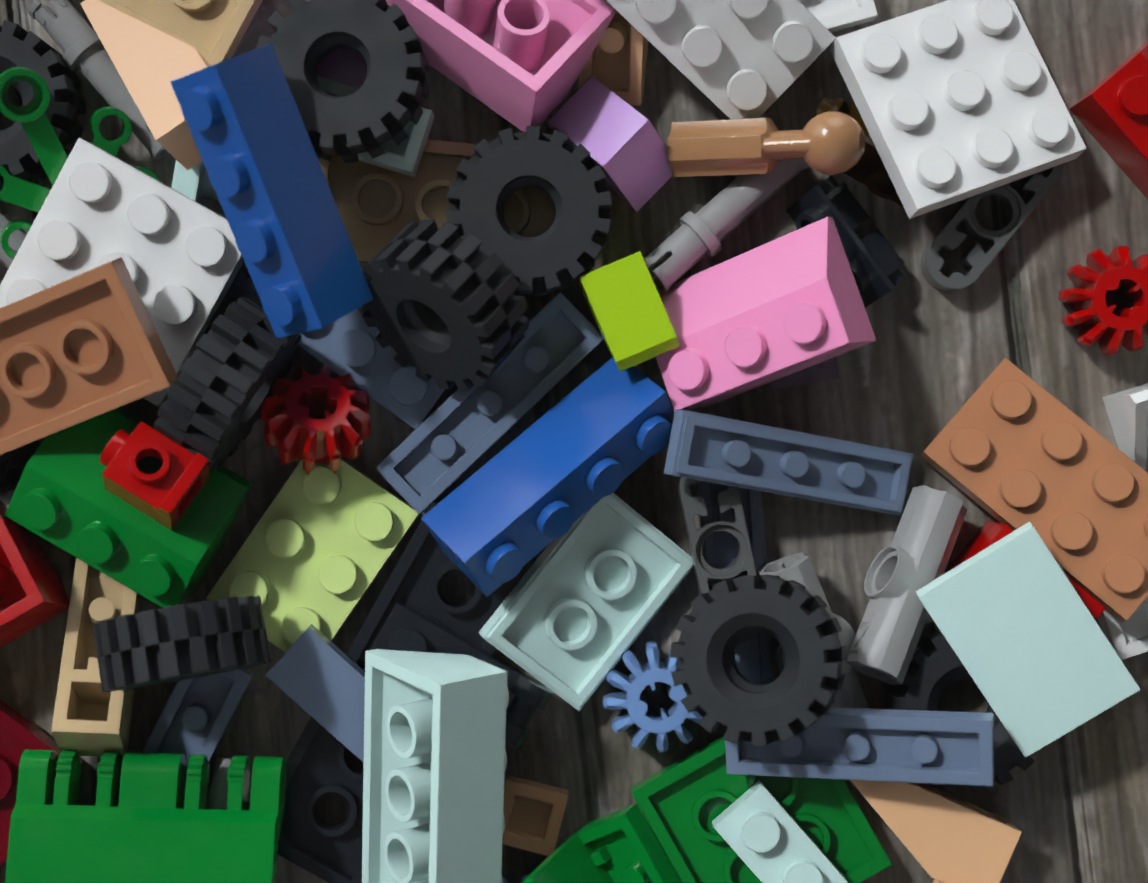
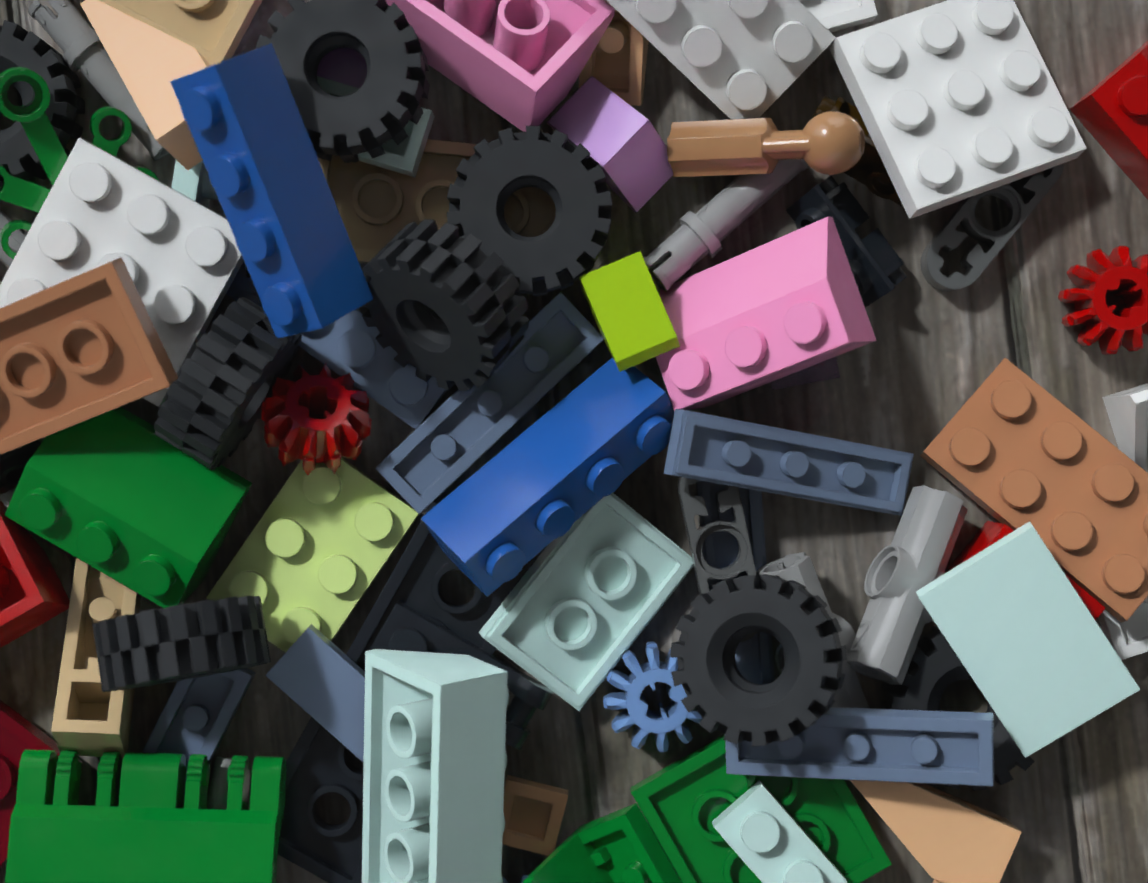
(158, 495): red brick -> none

